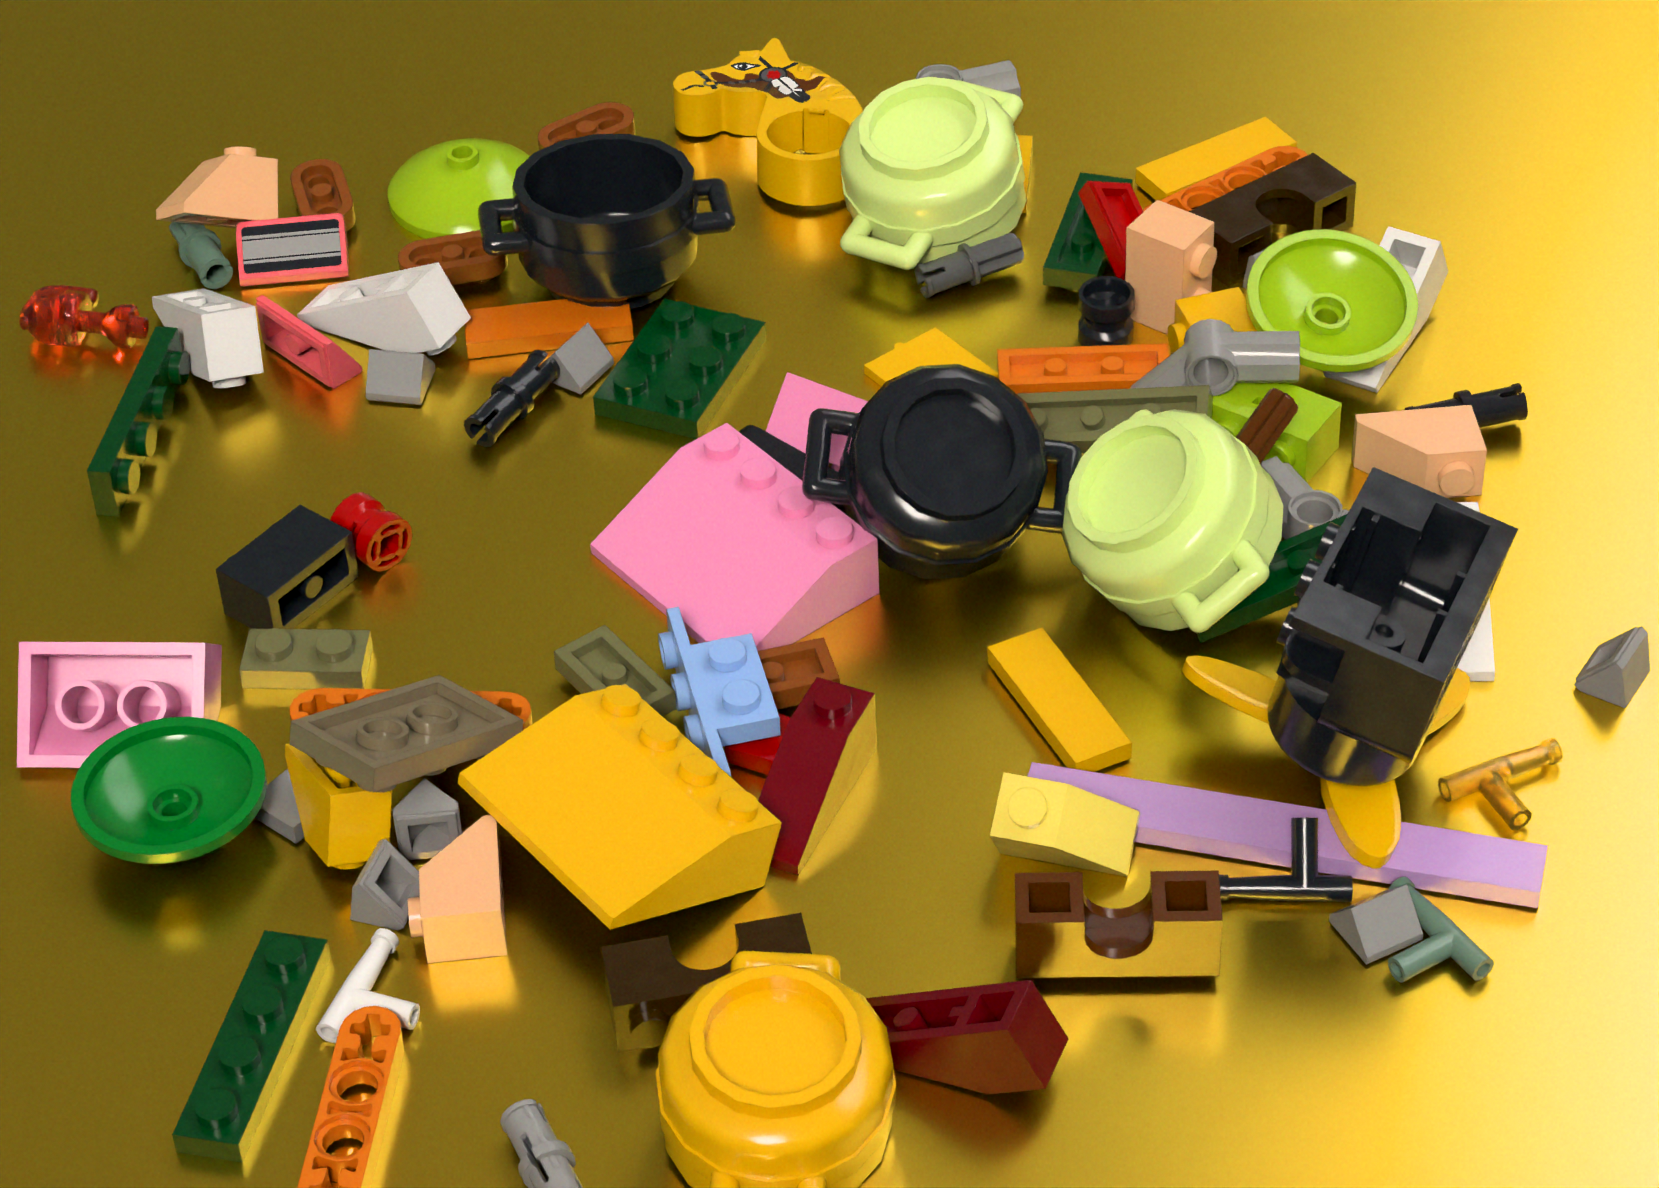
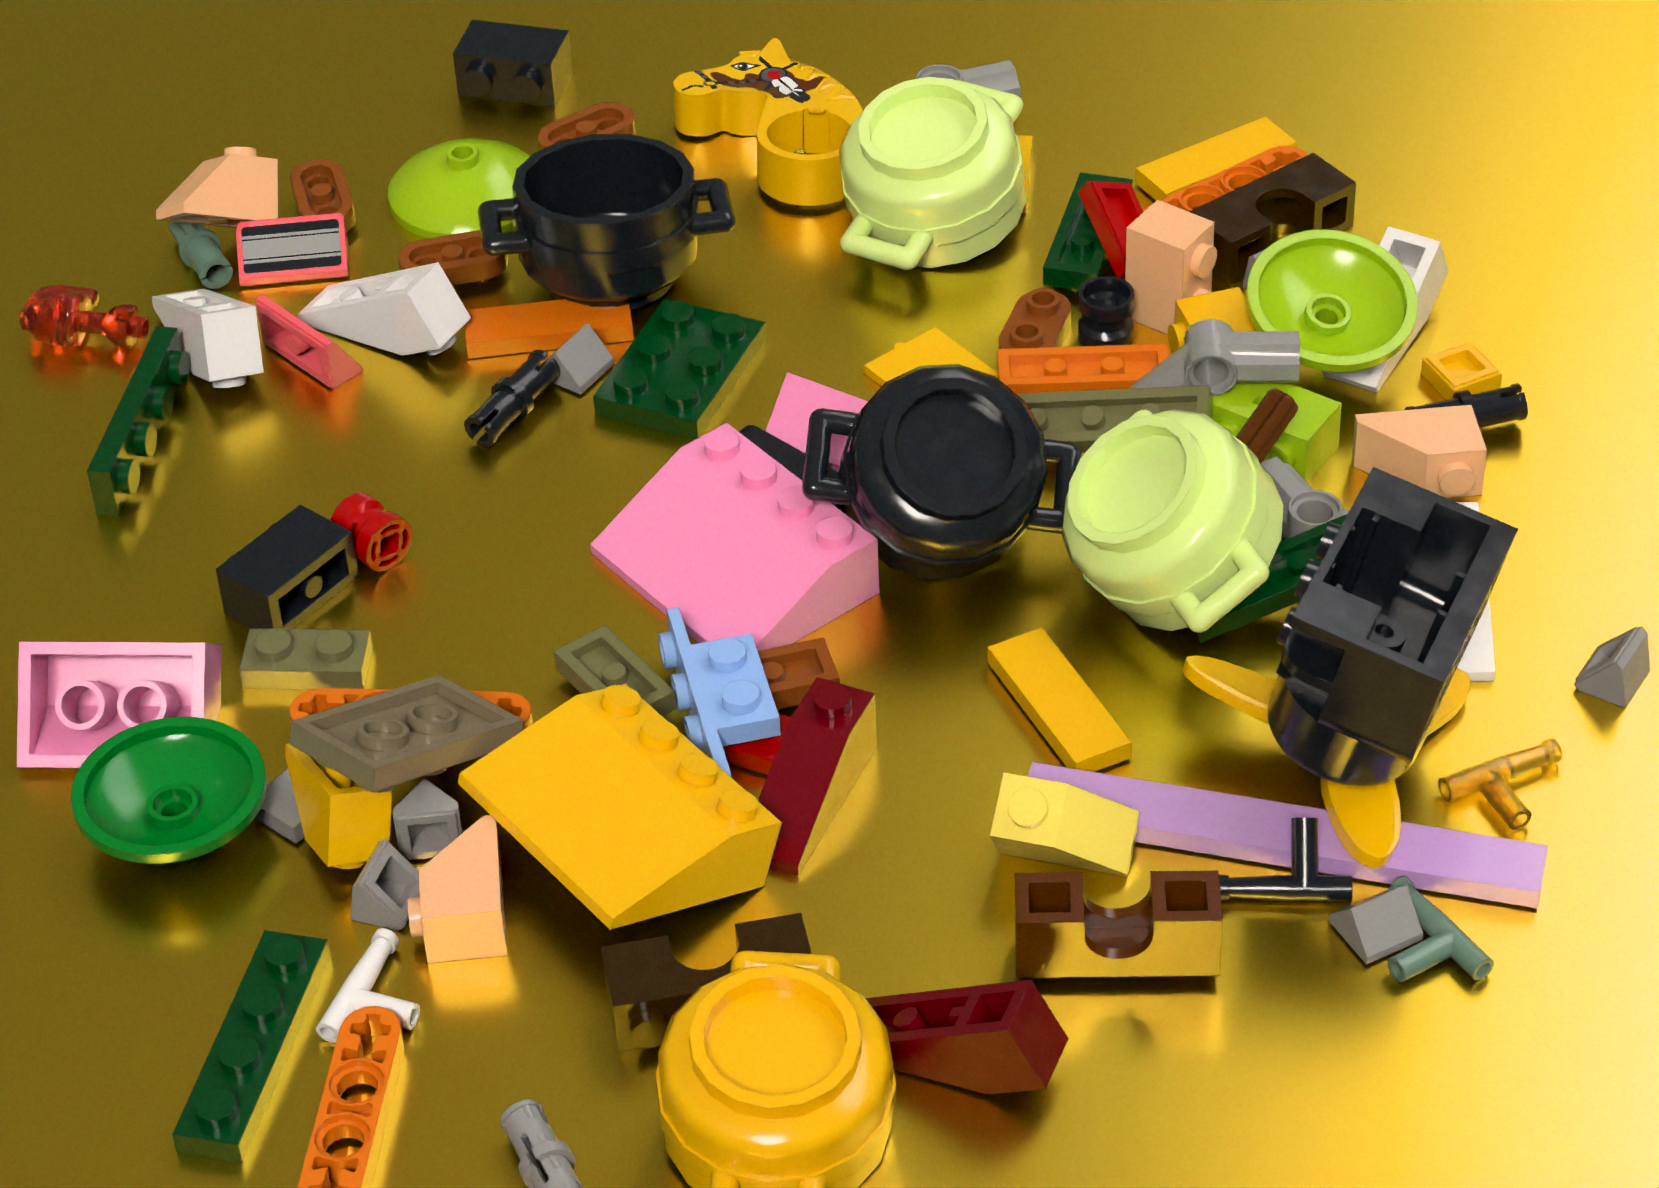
(398, 376): light grey slope -> none
(513, 63): none -> black brick
(969, 264): dark grey axle -> none
(1037, 321): none -> dark orange plate
(1460, 370): none -> yellow tile

